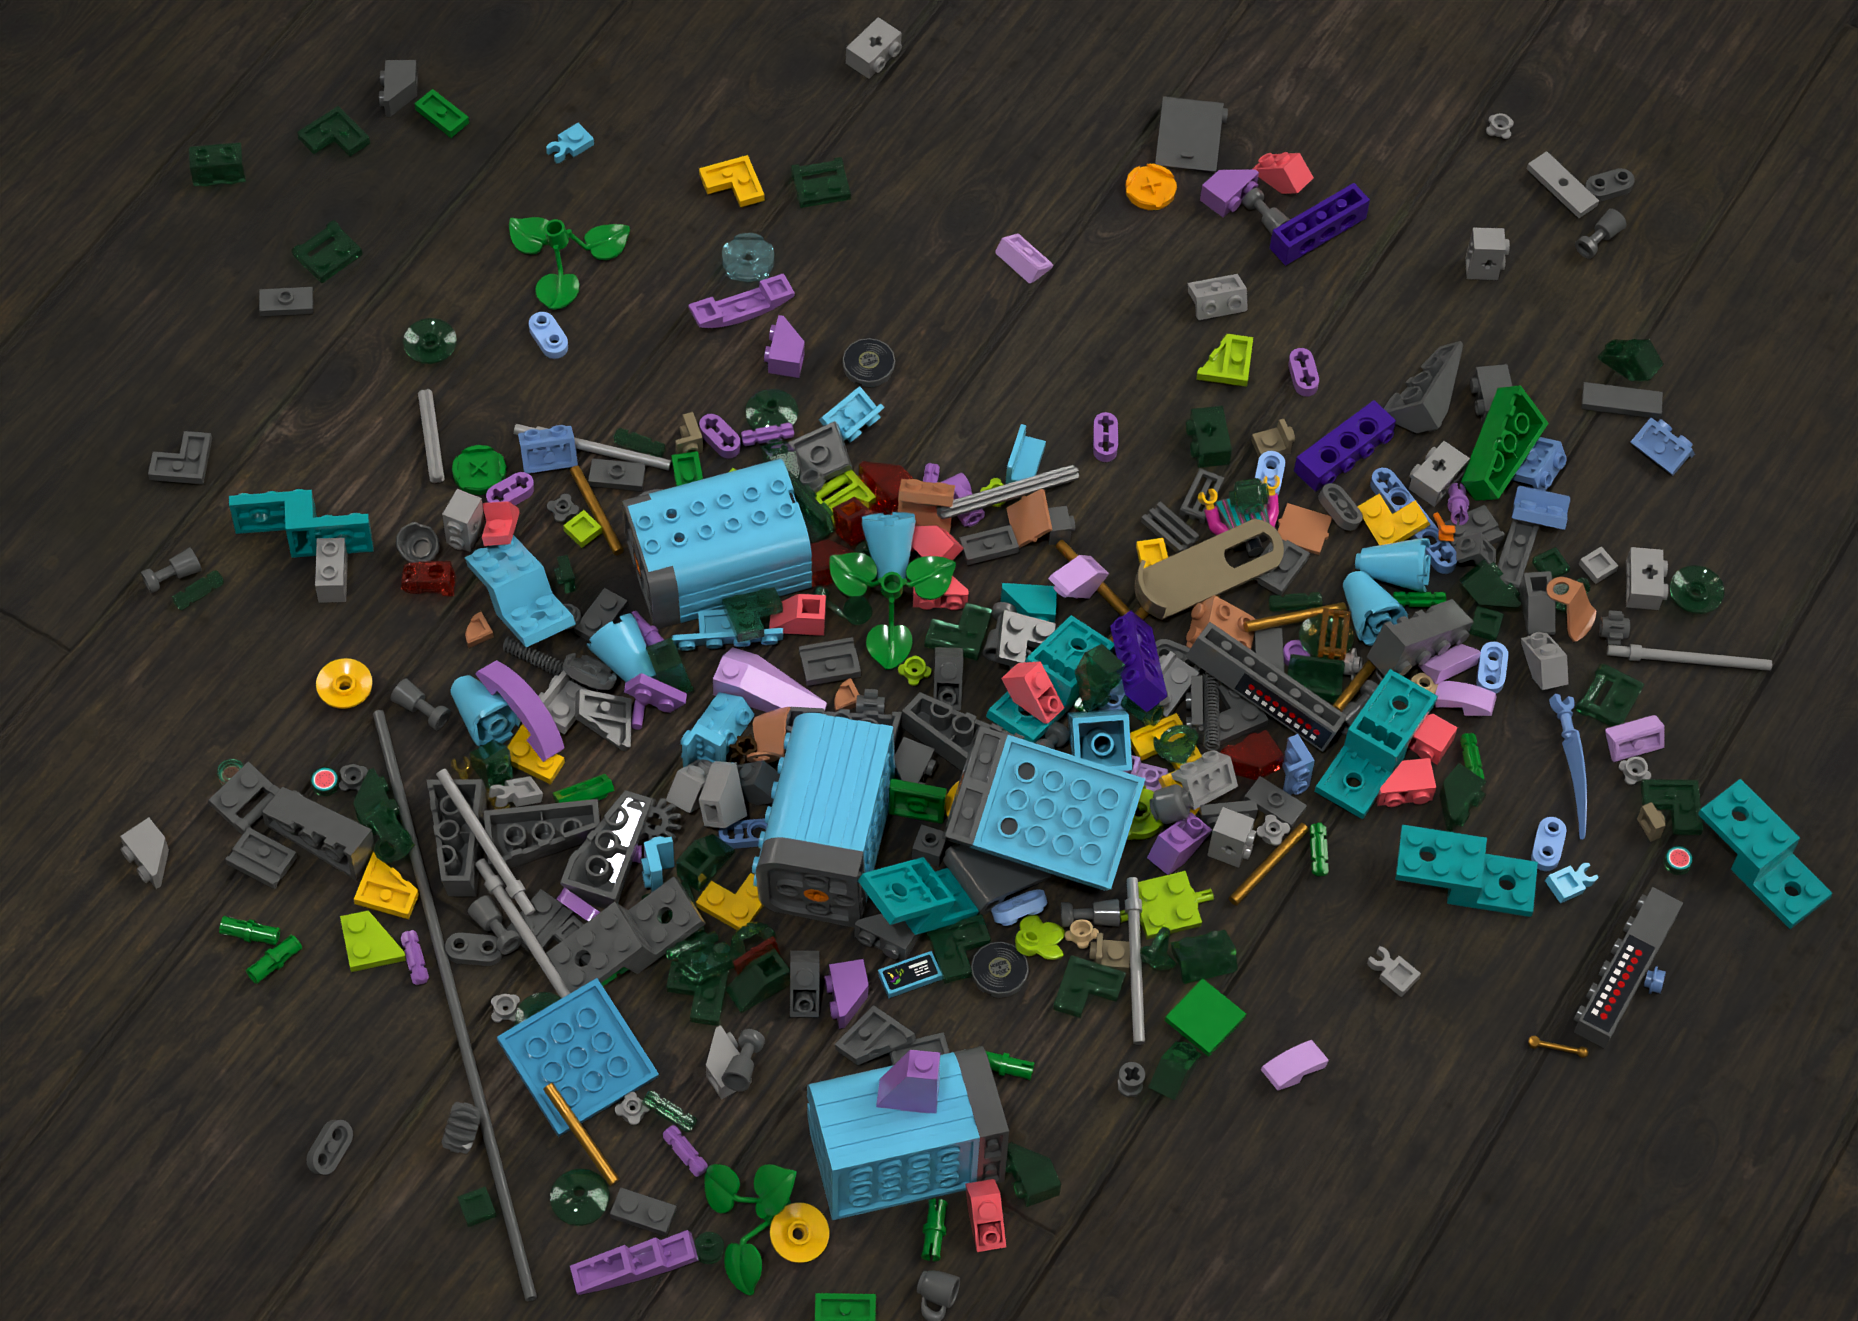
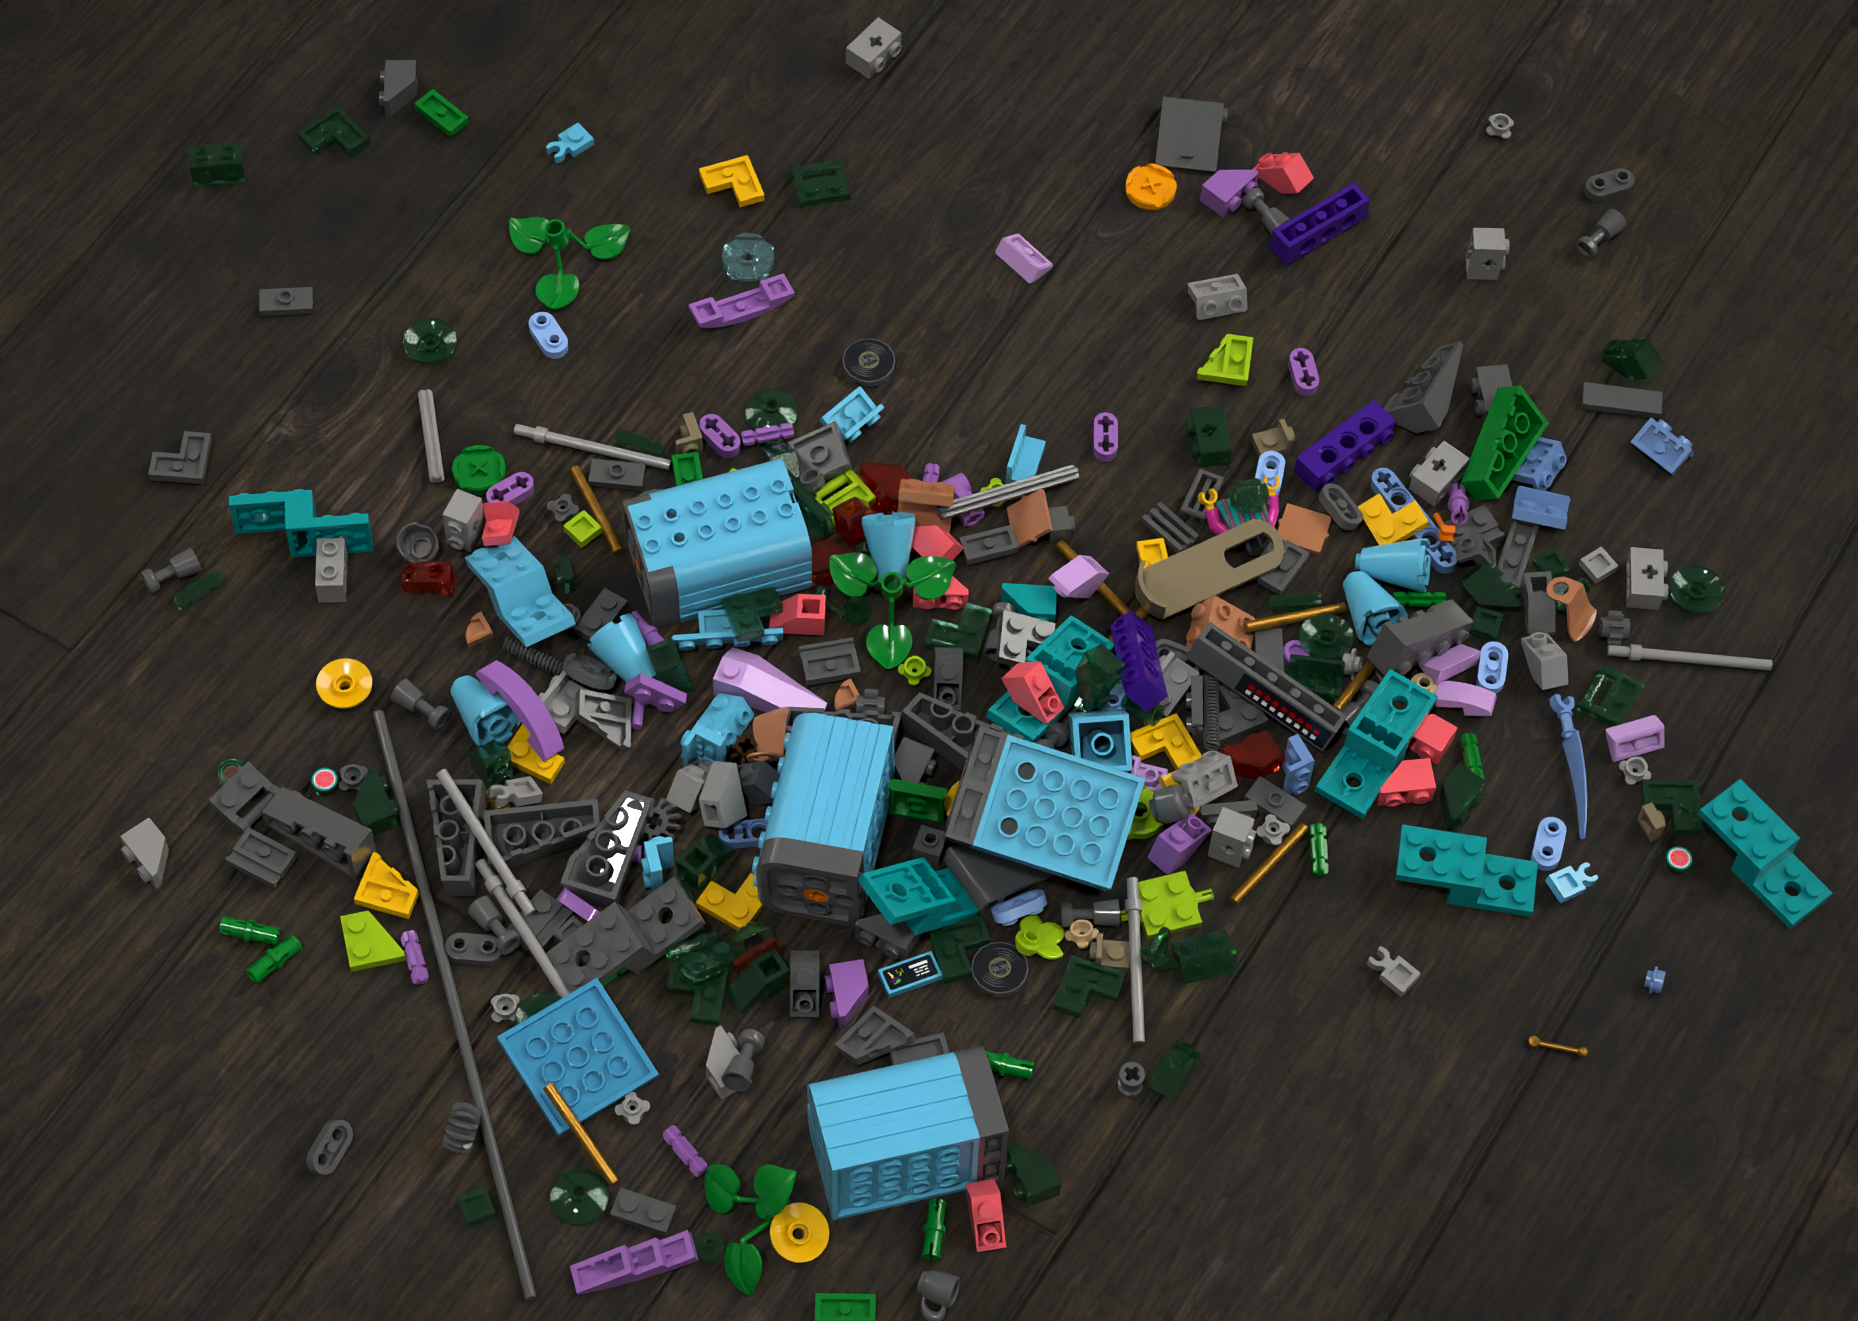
(330, 258): clear green plate -> none
(389, 830): clear green plate -> none
(462, 772): clear yellow hand -> none
(548, 449): medium blue bracket -> none
(590, 789): green plate -> none
(669, 1111): clear green axle -> none
(786, 351): medium lavender slope -> none
(911, 1083): medium lavender slope -> none
(1181, 748): clear green piece -> none
(1205, 1017): green tile -> none
(1291, 1065): lavender slope -> none
(1332, 651): clear orange tile -> none
(1562, 184): light grey tile -> none
(1627, 968): brick -> none

